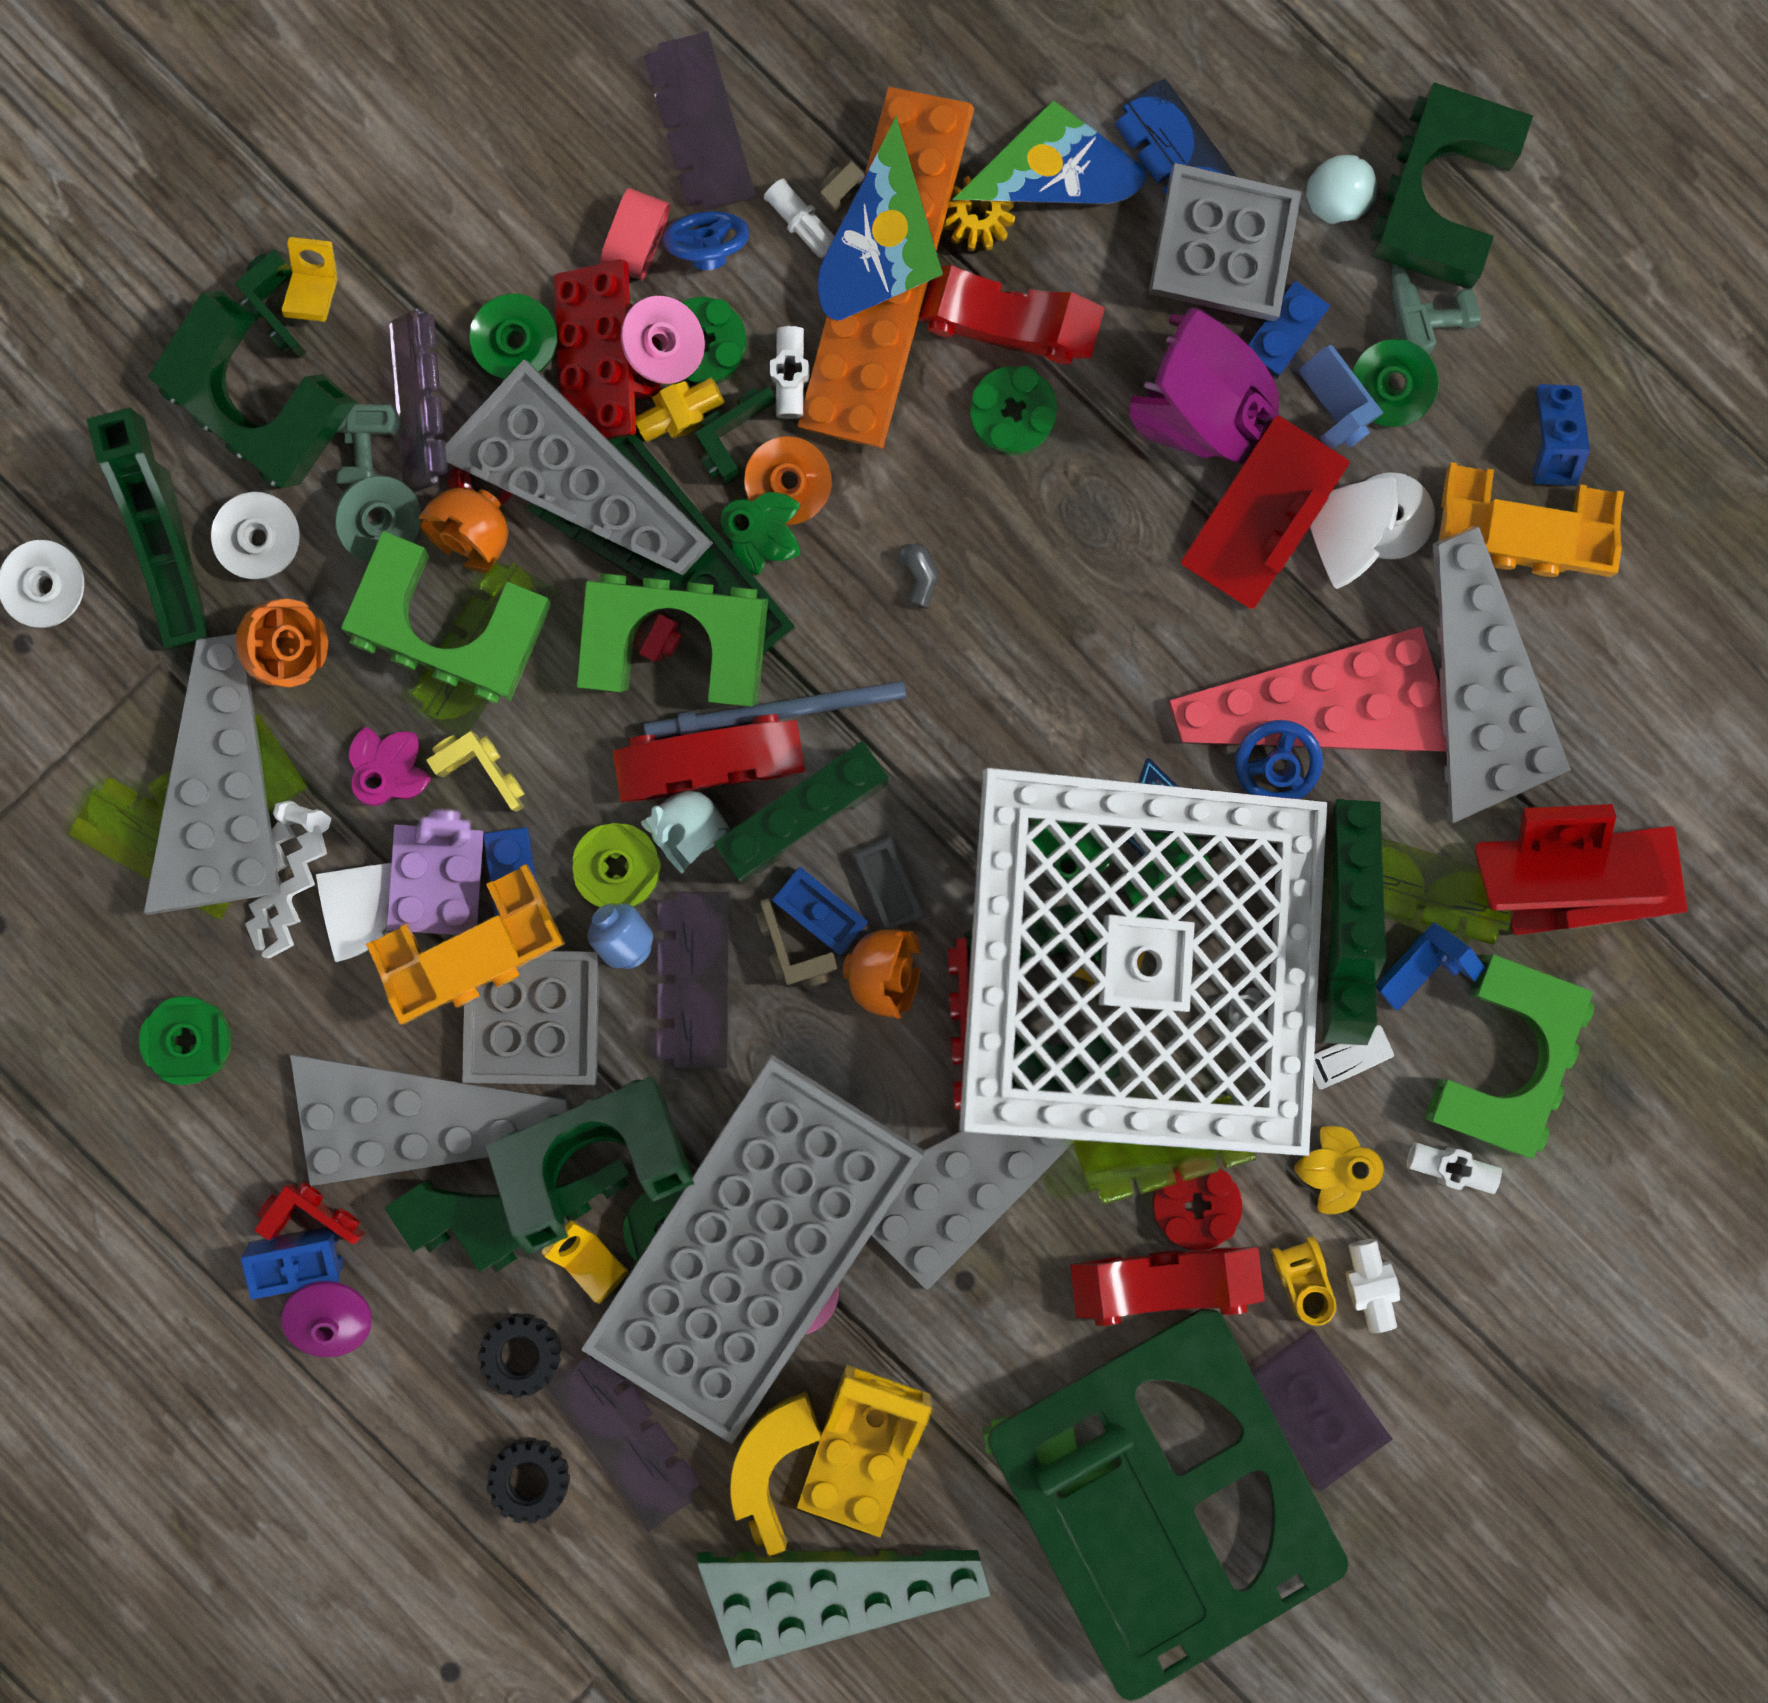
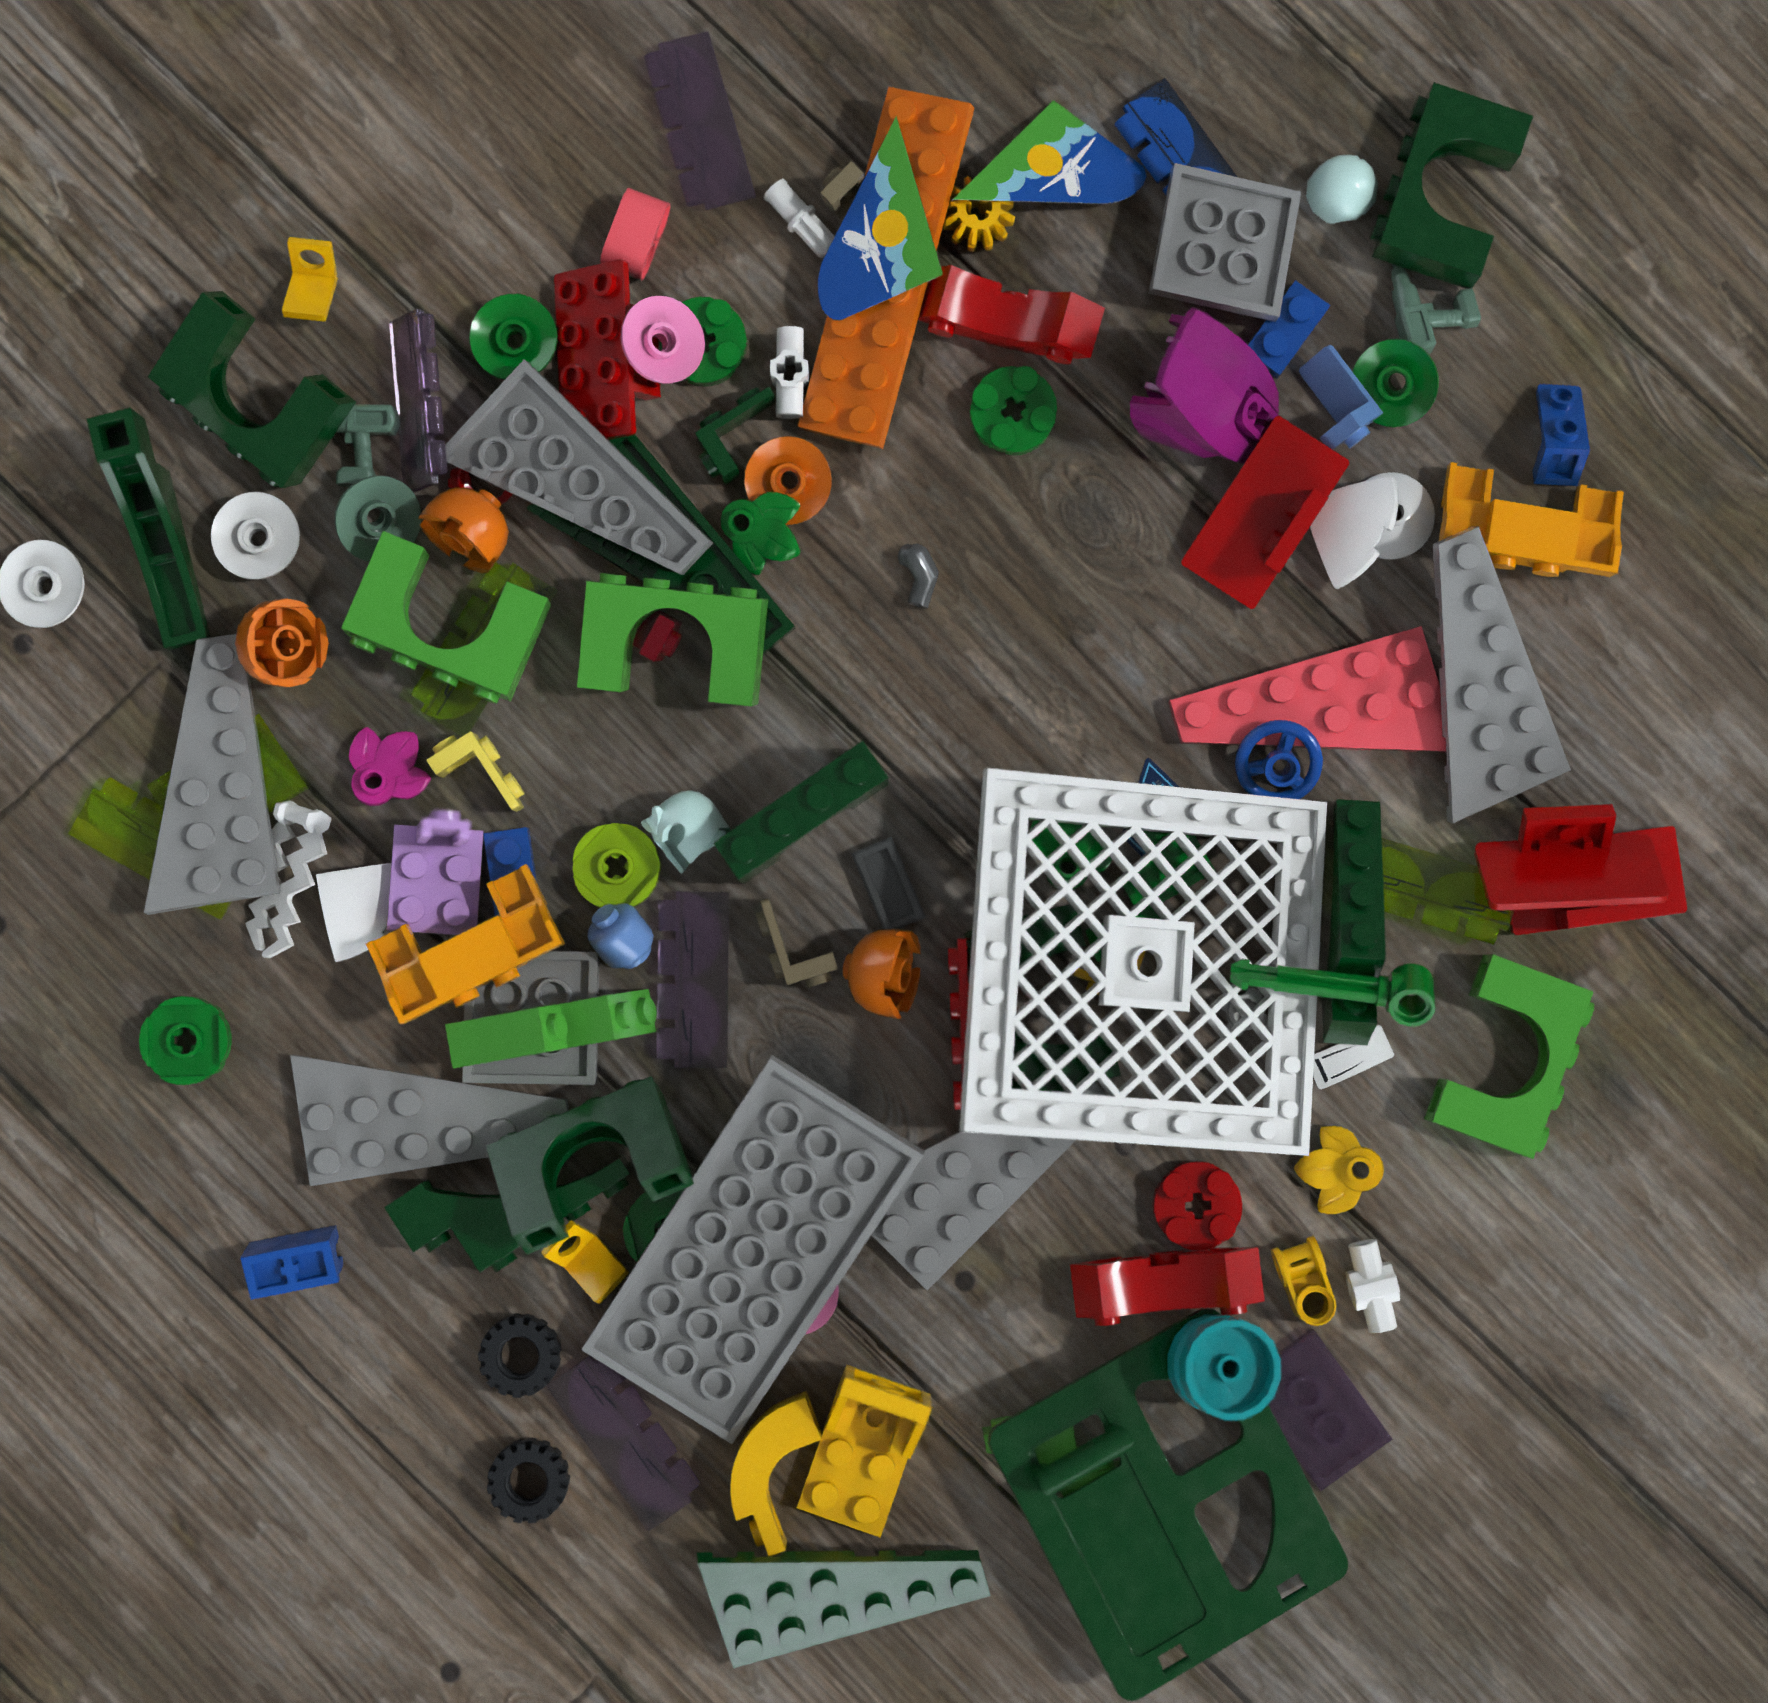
(262, 278): dark green bracket -> none
(279, 1210): red bracket -> none
(330, 1306): magenta dish -> none
(551, 1028): none -> bright green arch
(679, 409): yellow axle -> none
(691, 723): sand blue bar -> none
(705, 244): blue piece -> none
(708, 758): red brick -> none
(820, 911): blue plate -> none
(1113, 1164): clear neon green windscreen -> none
(1249, 1373): none -> teal wheel
(1384, 991): none -> green piece
(1426, 954): blue bracket -> none
(1473, 1173): white axle -> none

